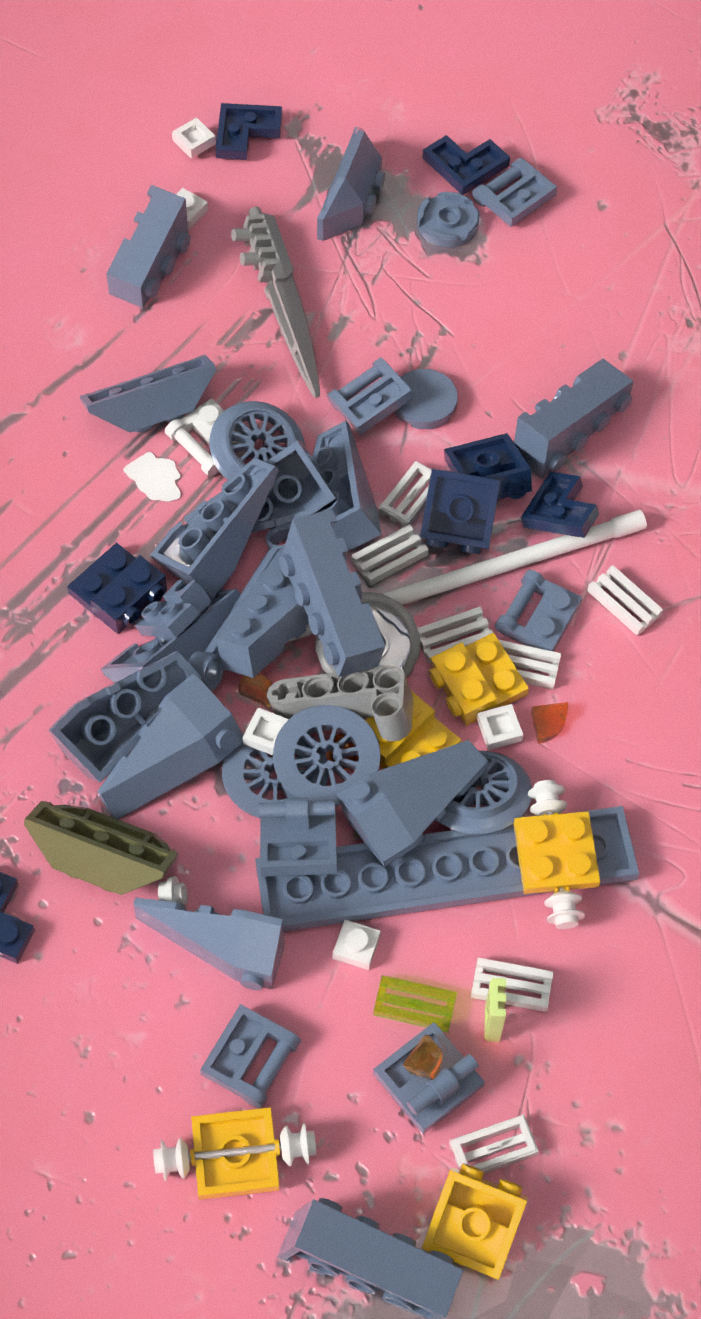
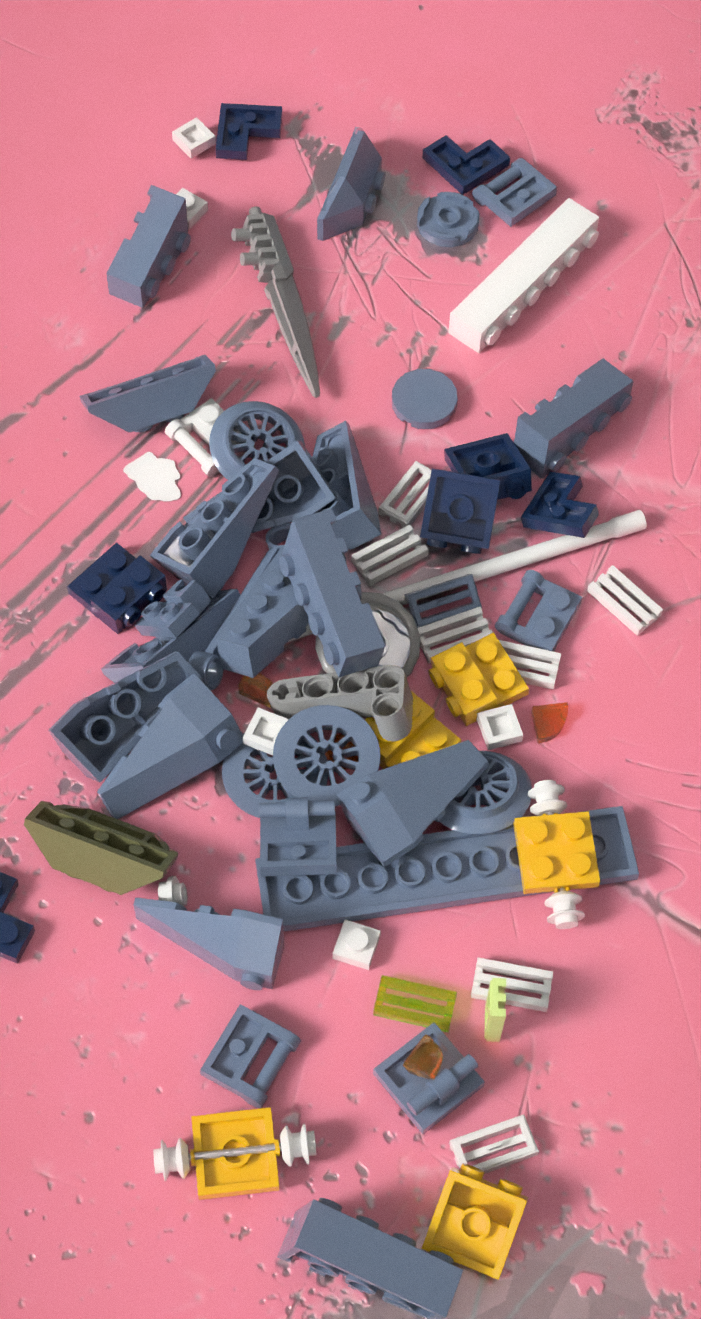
(373, 402): sand blue plate -> none
(415, 609): none -> sand blue tile
(524, 276): none -> white brick

